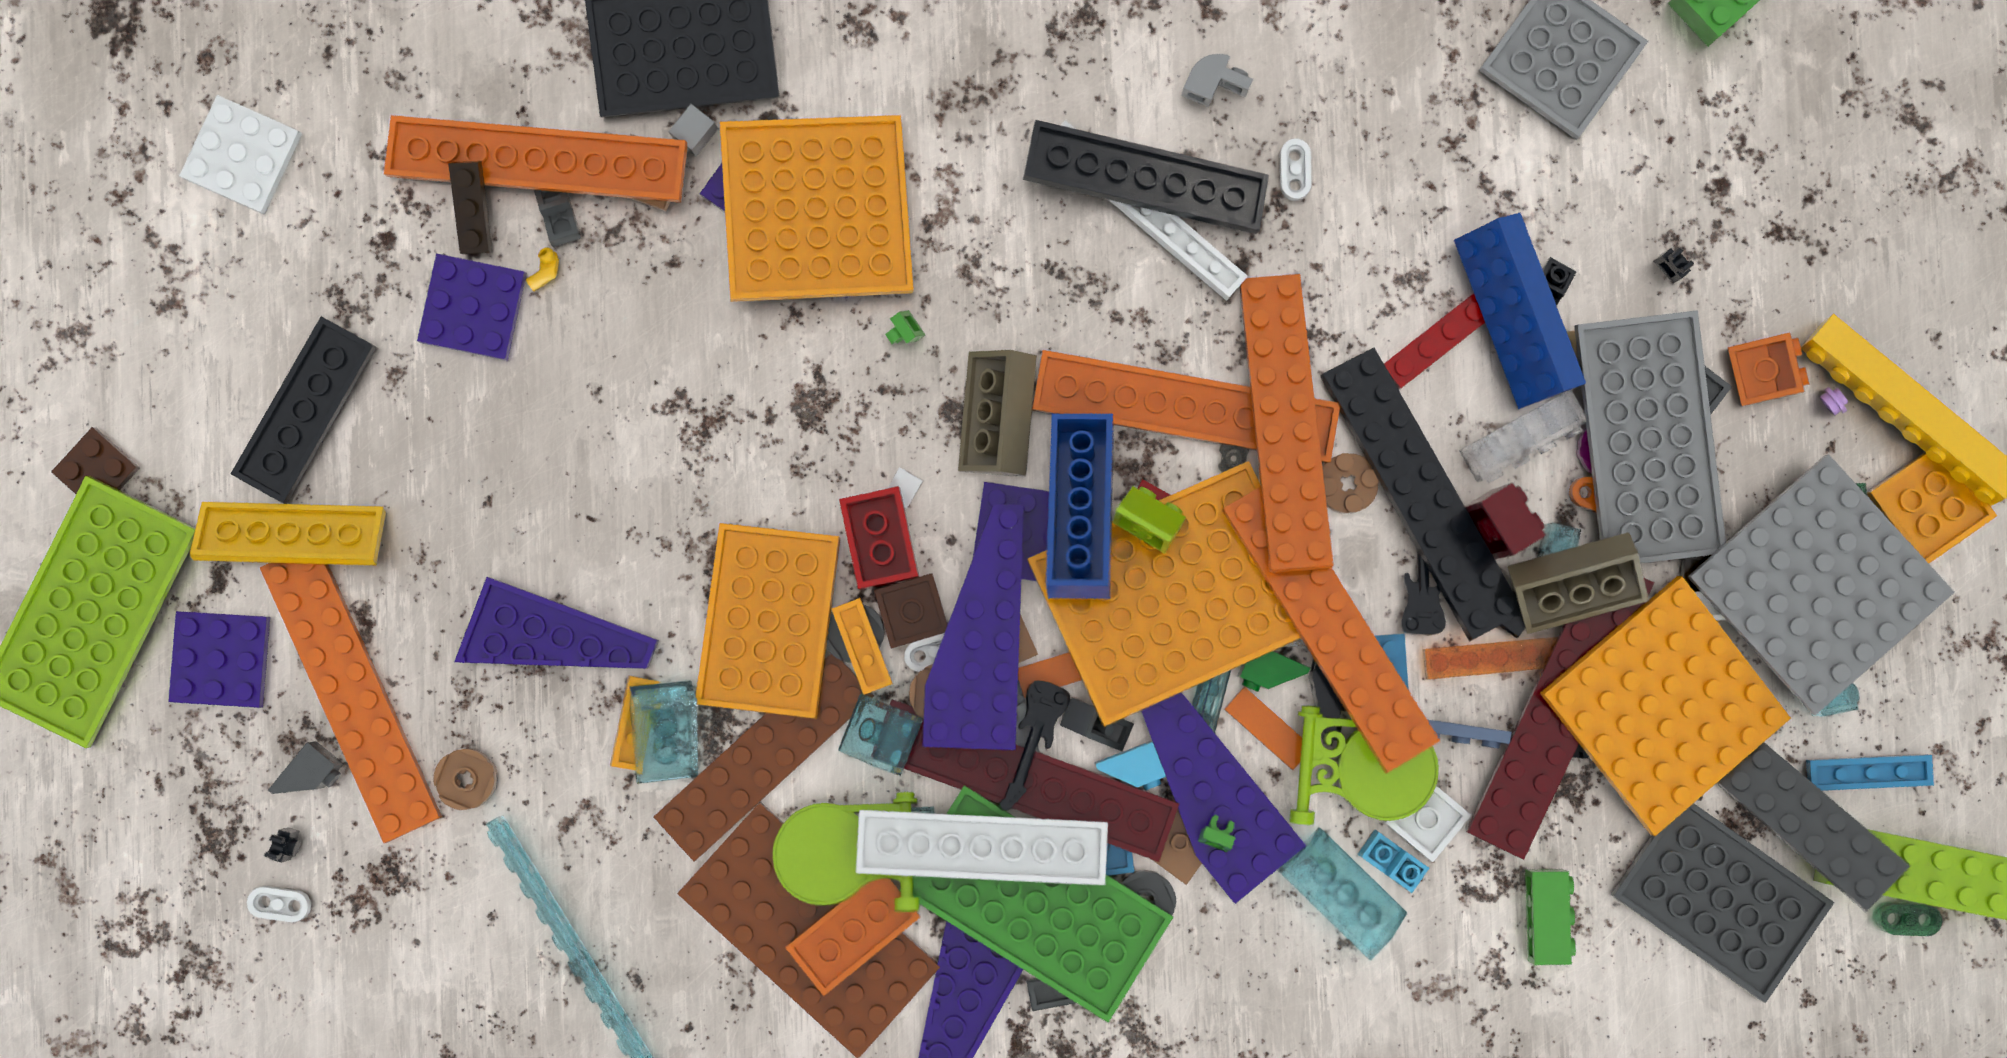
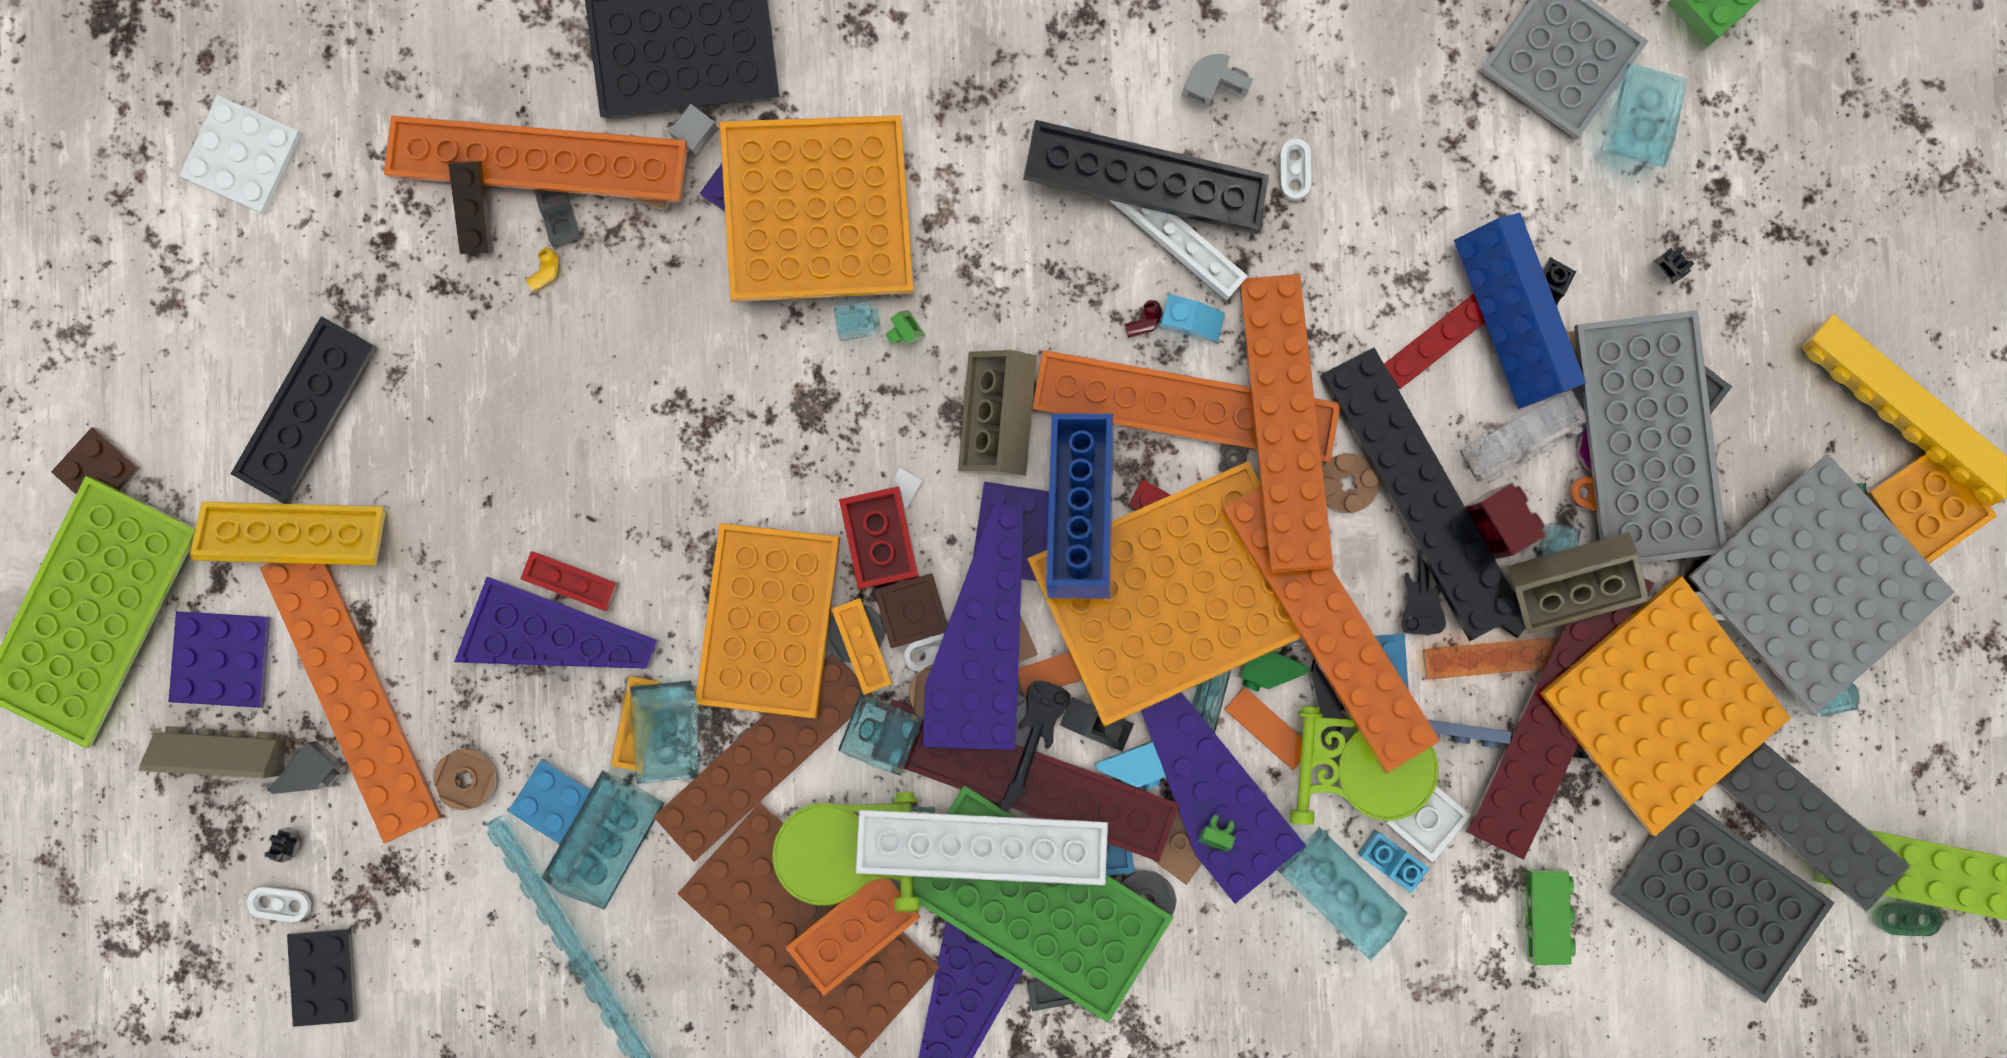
(215, 754): none -> dark tan slope
(322, 977): none -> black plate
(471, 307): dark purple plate -> none
(549, 801): none -> dark azure plate
(568, 581): none -> red plate
(602, 840): none -> clear light blue slope
(856, 320): none -> clear light blue brick
(1147, 322): none -> dark red arm
(1149, 518): lime slope -> none
(1191, 318): none -> medium azure slope
(1645, 116): none -> clear light blue slope
(1768, 369): orange plate -> none
(1834, 400): lavender plate -> none
(1871, 772): dark azure plate -> none

